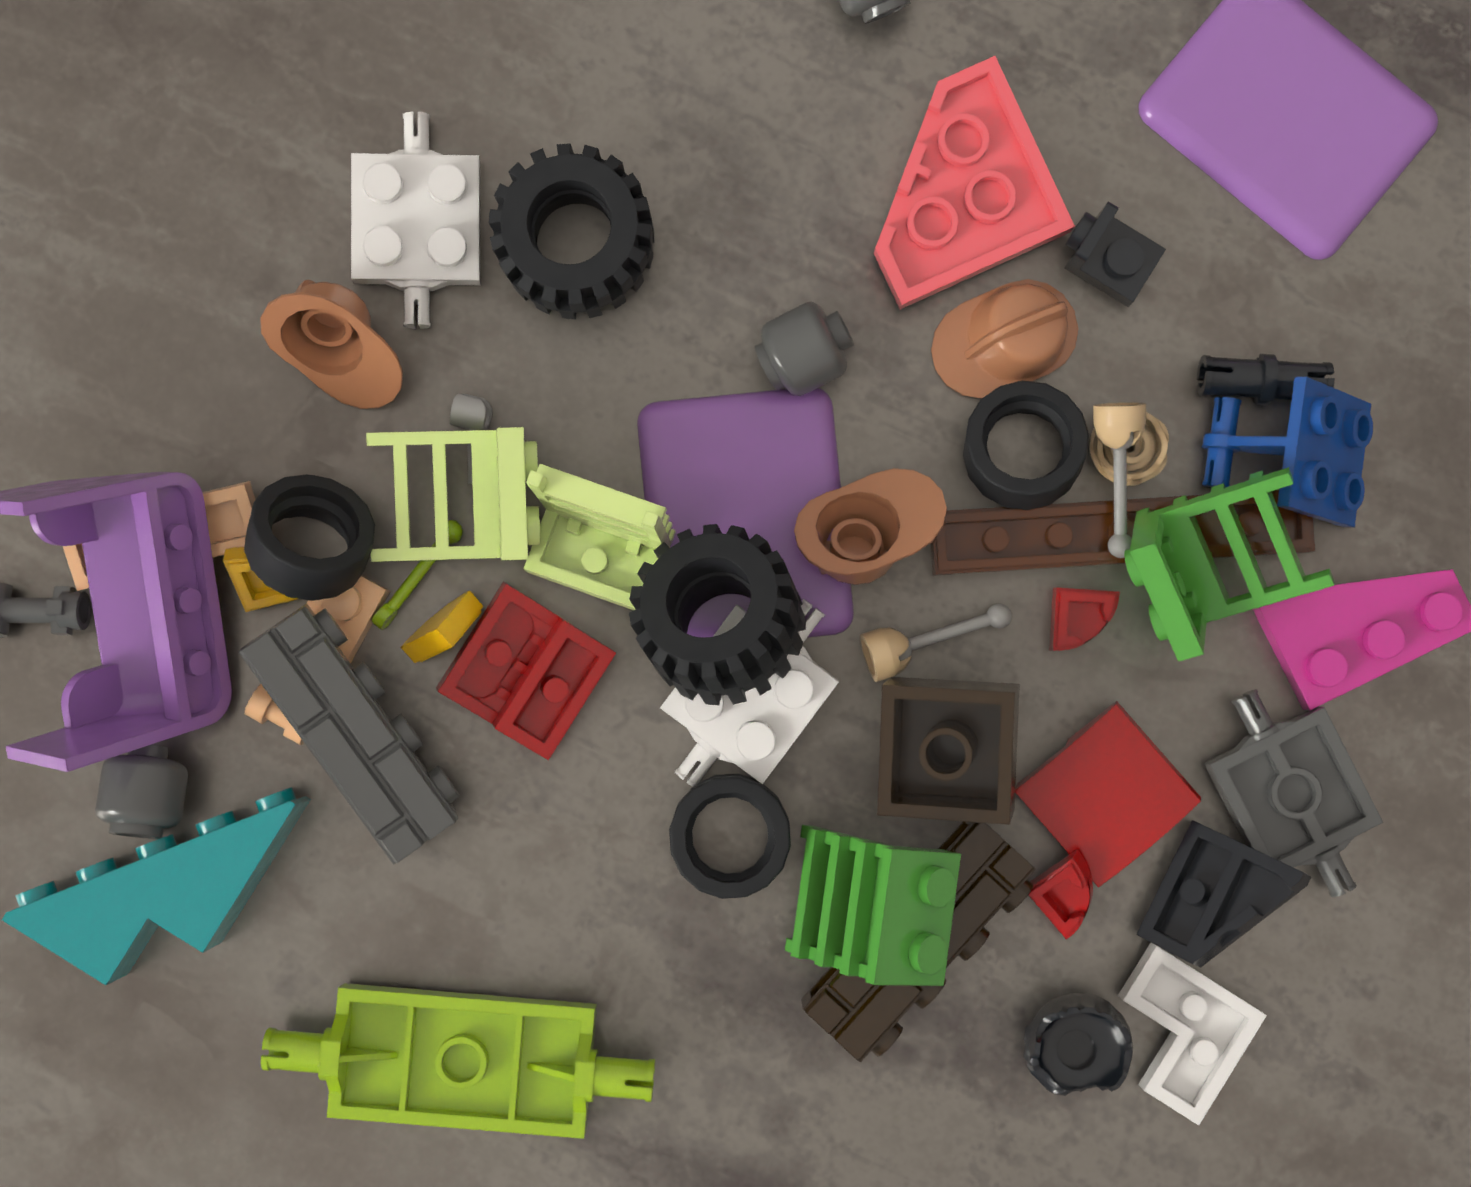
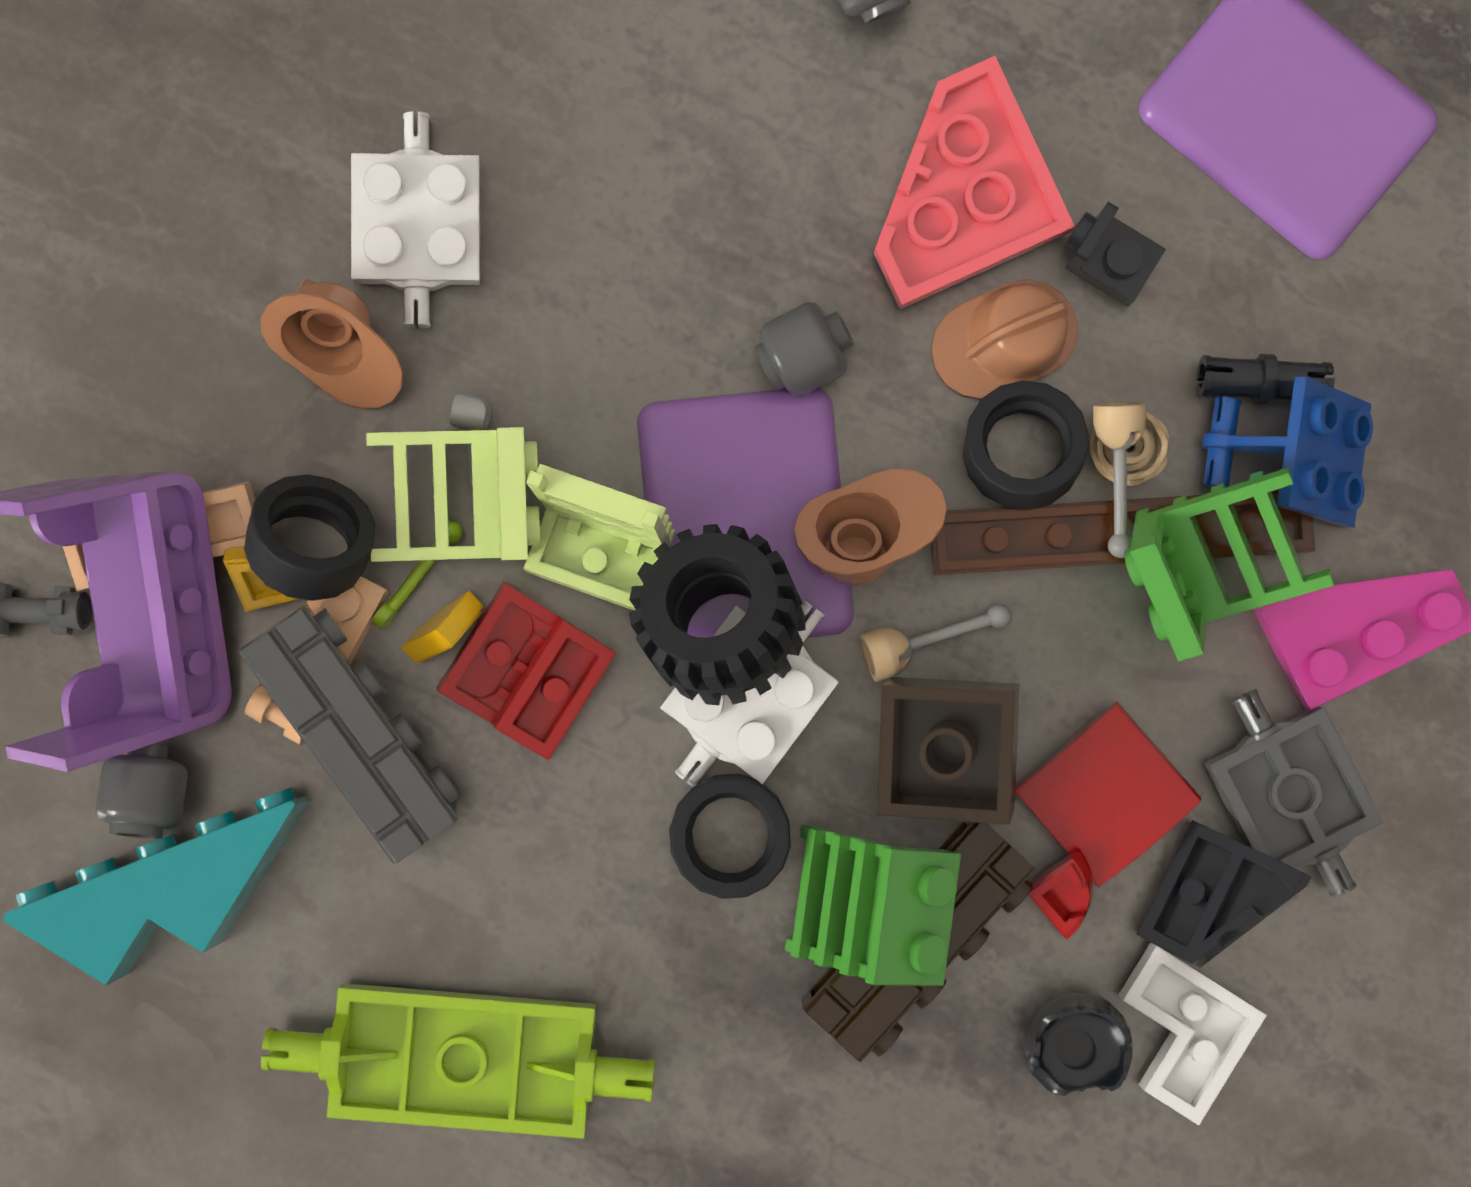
(562, 182): black tyre -> none
(1079, 616): red tile -> none

